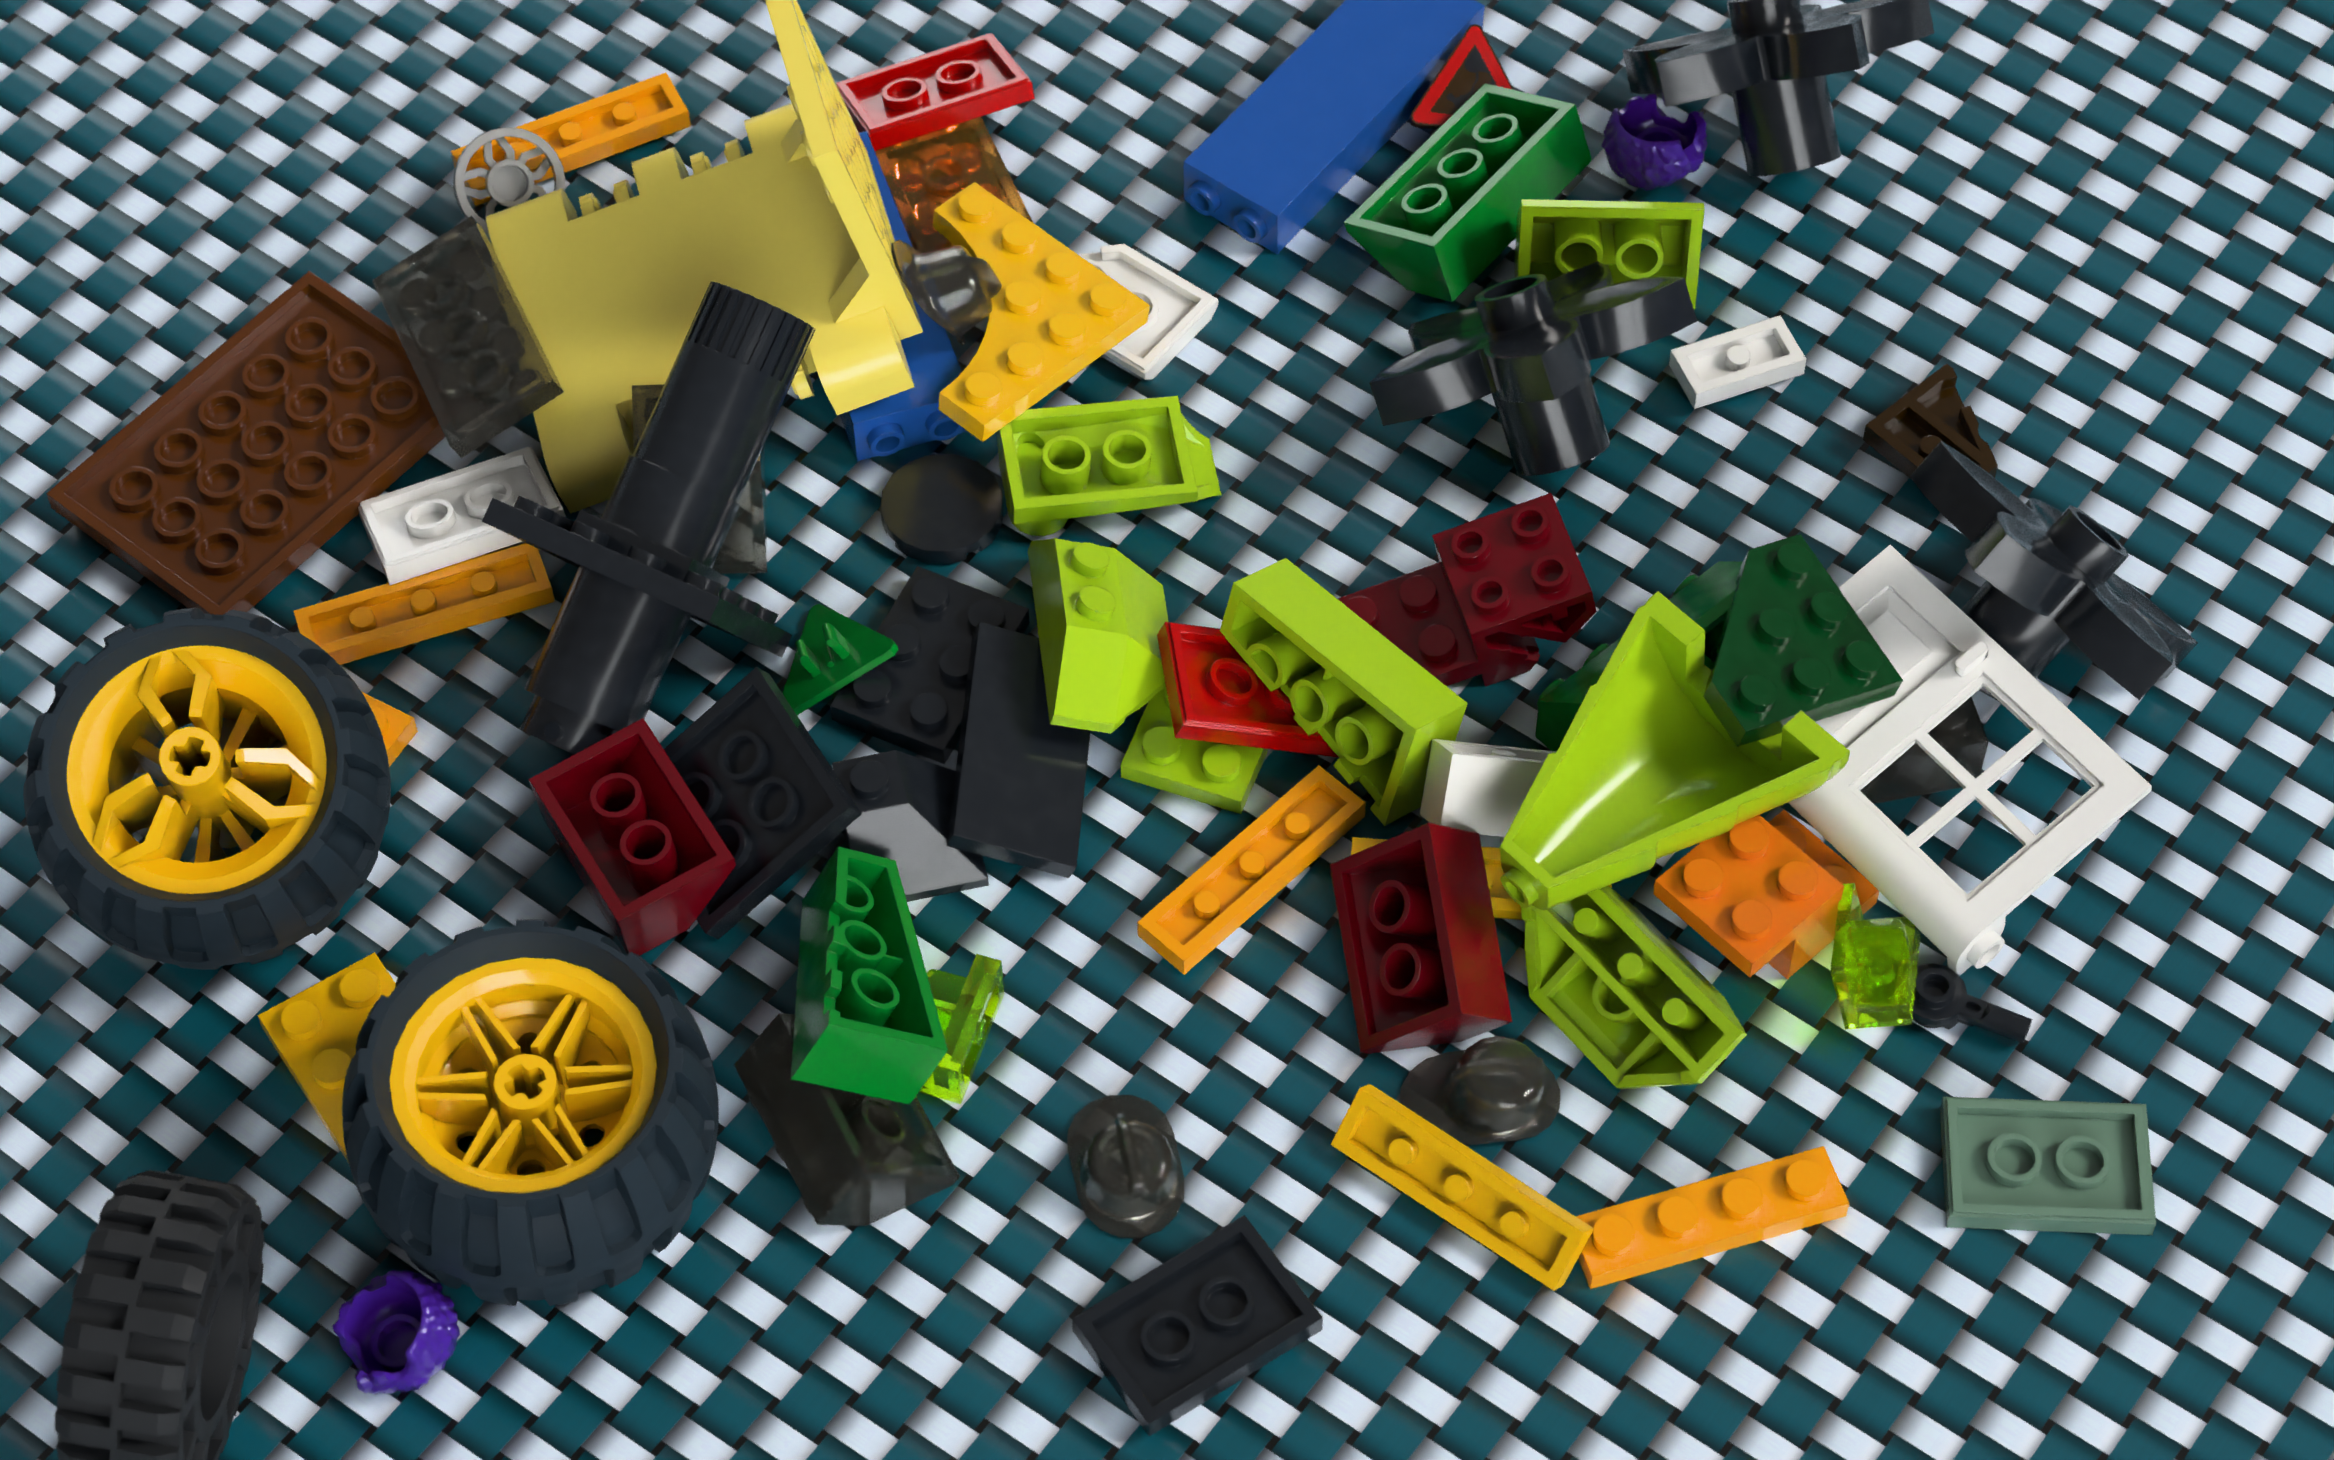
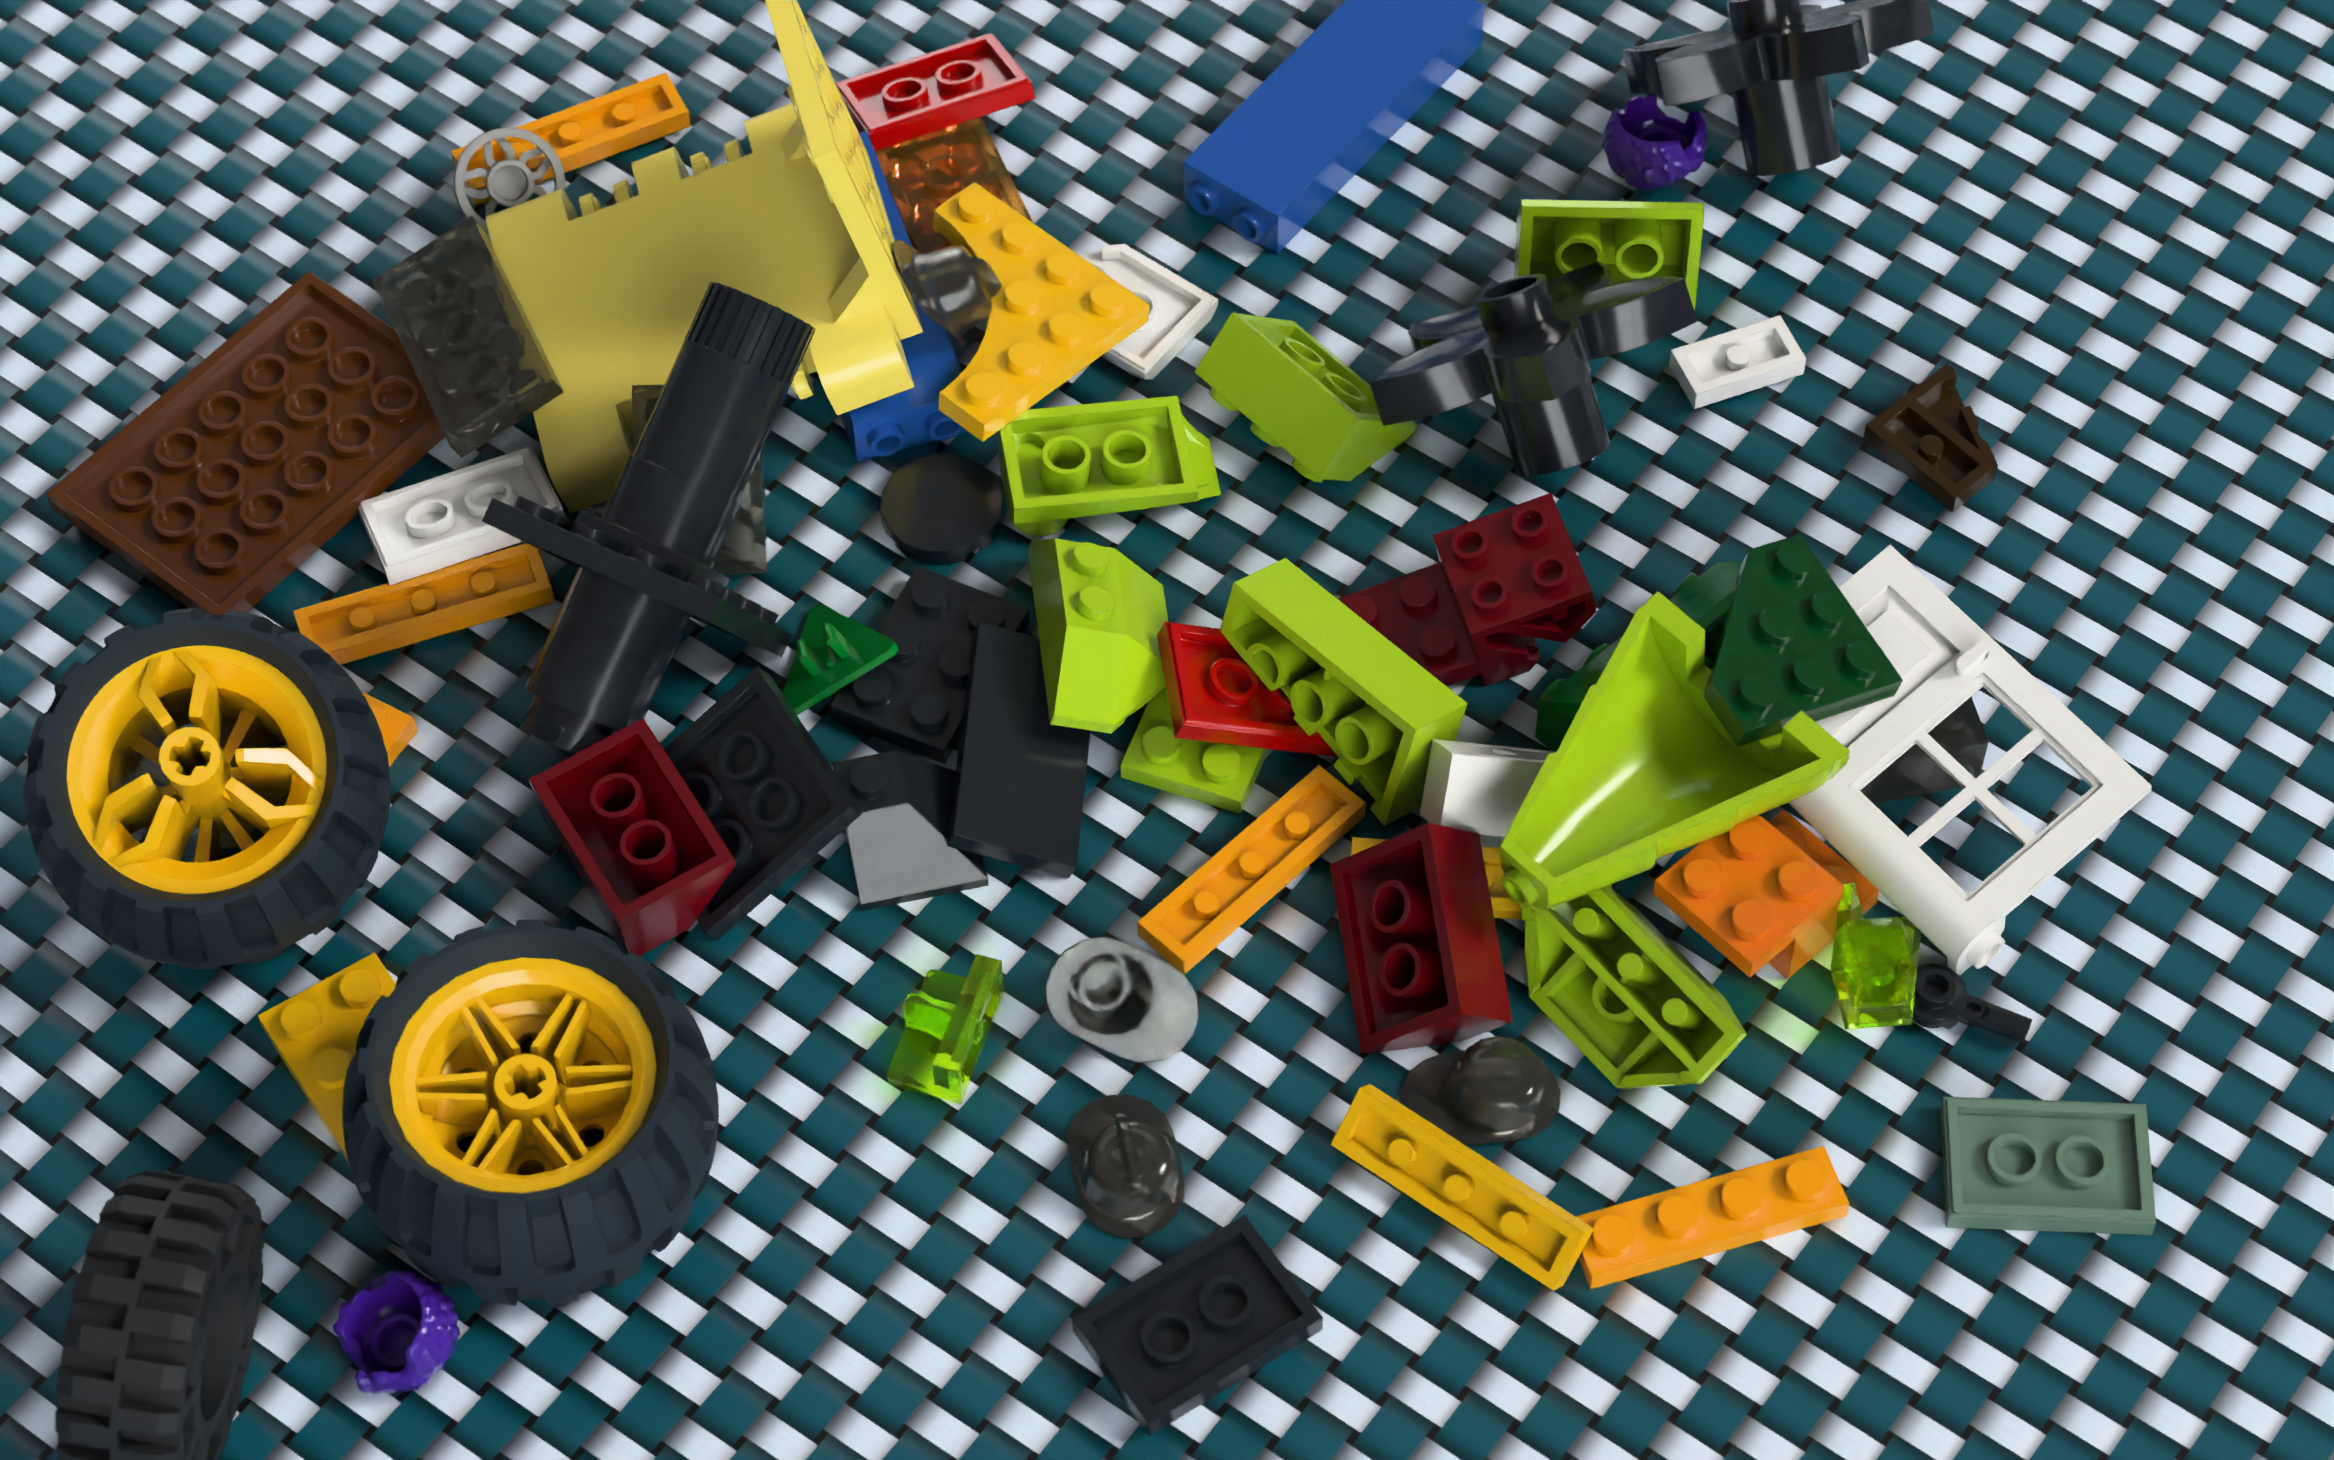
(845, 1150): clear smoke slope -> none
(863, 985): green wedge -> none
(1122, 1000): none -> clear smoke piece
(1299, 397): none -> lime slope
(1461, 76): piece -> none
(1462, 189): green slope -> none
(2050, 579): black plant -> none

